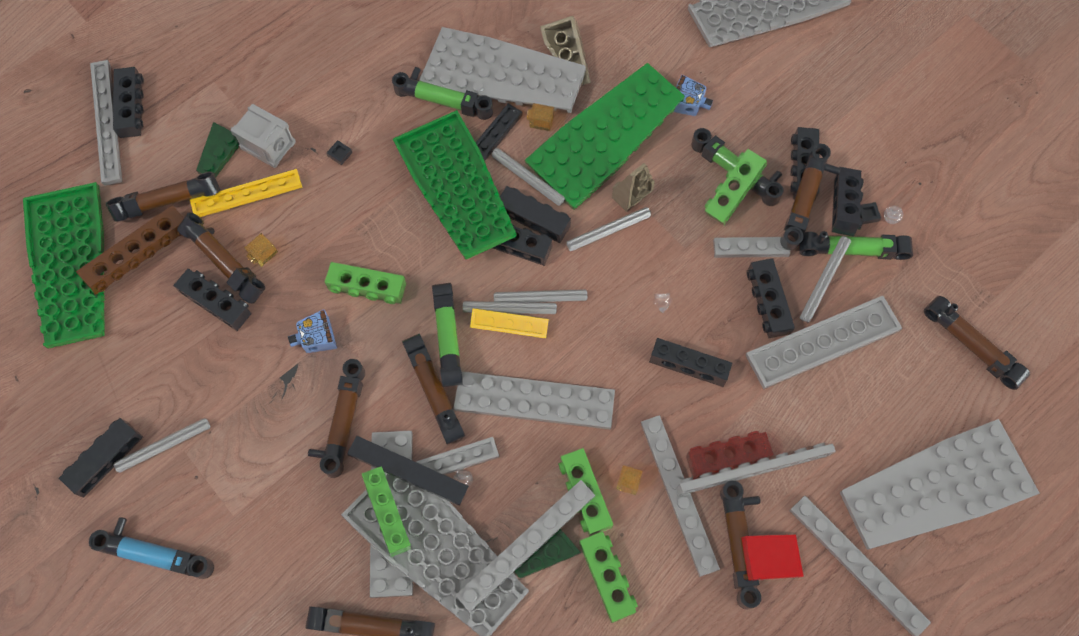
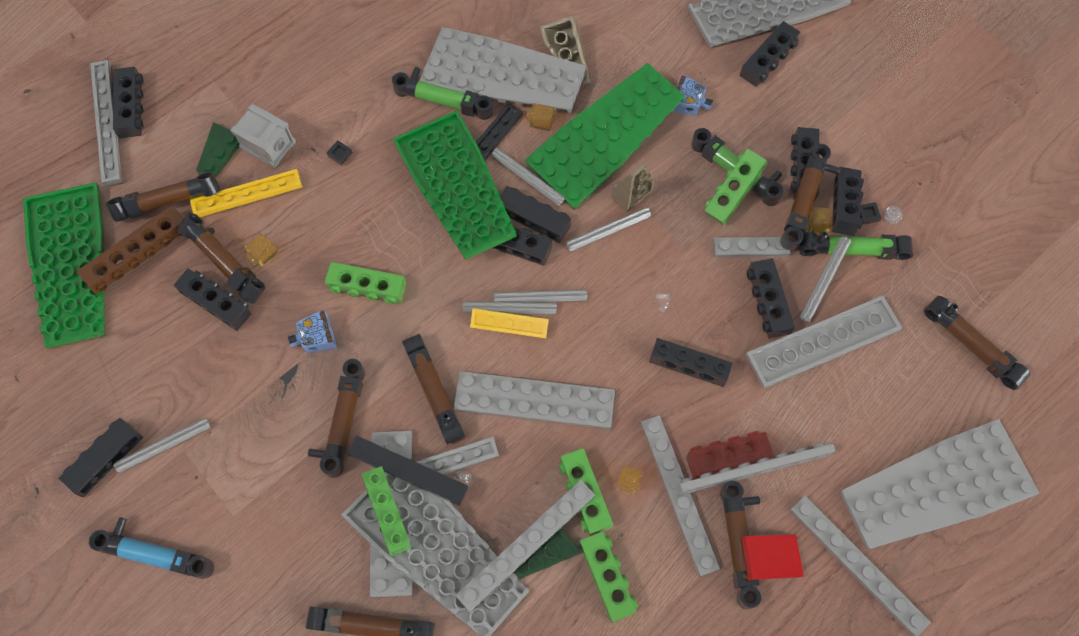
(447, 335): piece -> none
(769, 54): none -> black brick
(820, 220): none -> clear yellow brick

